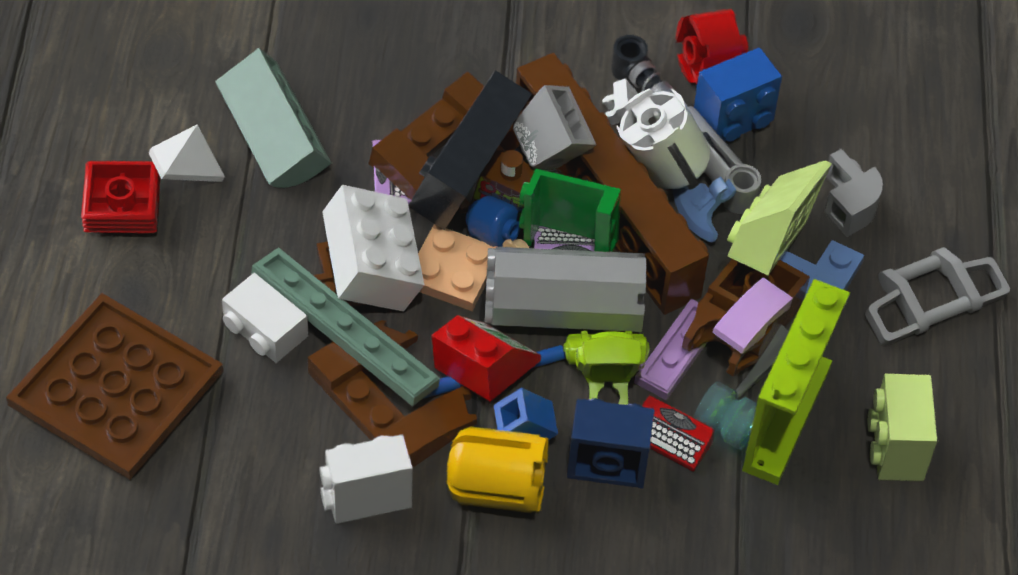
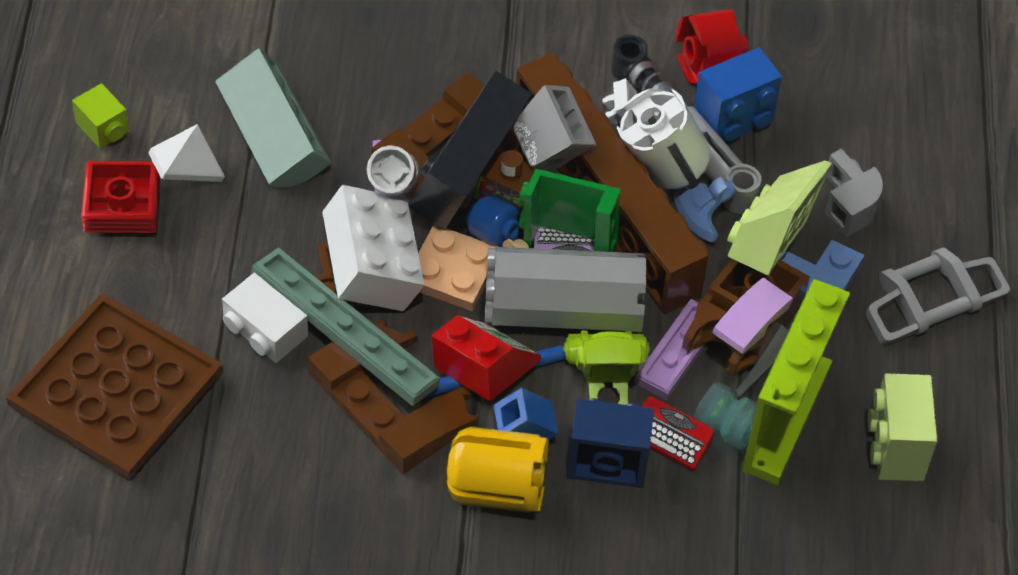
(100, 116): none -> lime brick
(367, 478): white brick -> none
(393, 171): none -> white wheel

